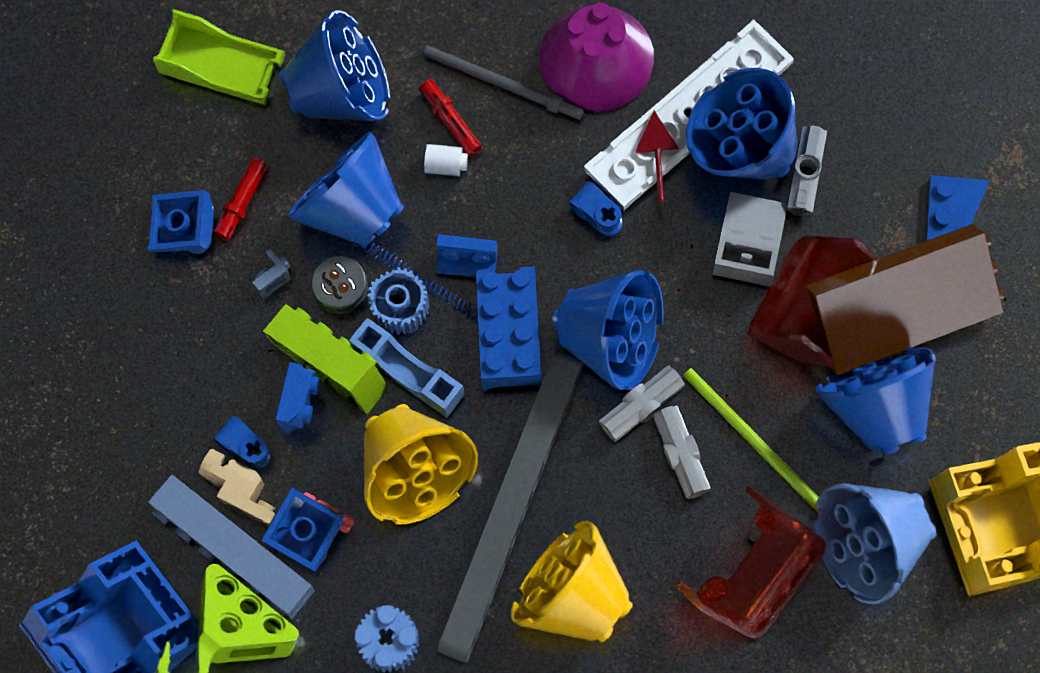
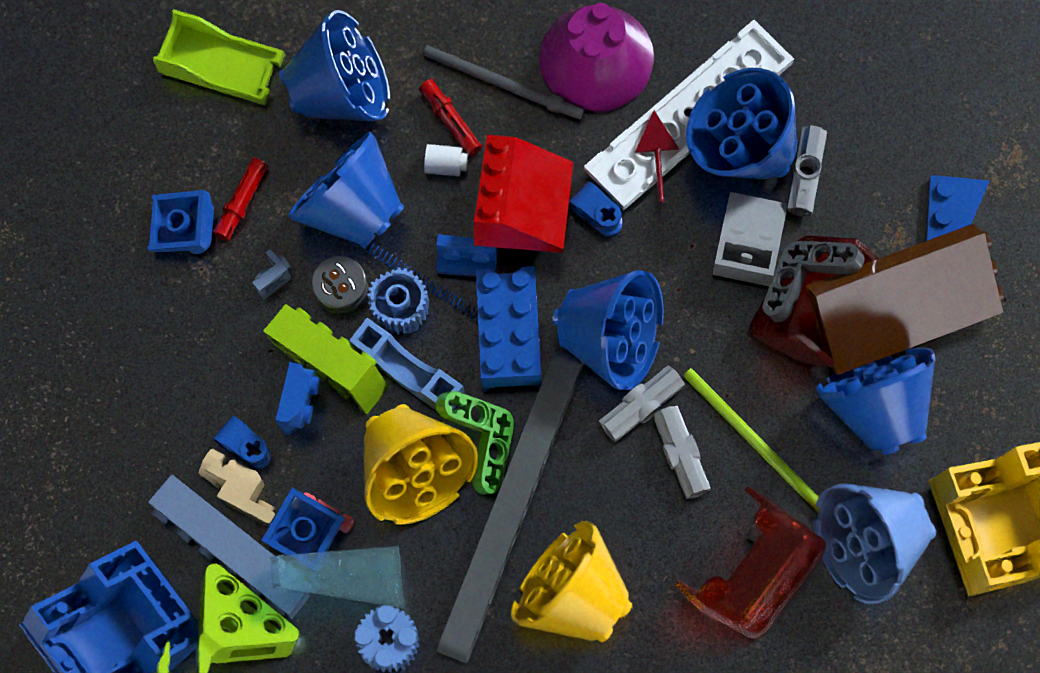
(350, 575): none -> clear light blue wedge
(488, 427): none -> bright green beam
(522, 196): none -> red slope
(799, 269): none -> dark grey beam

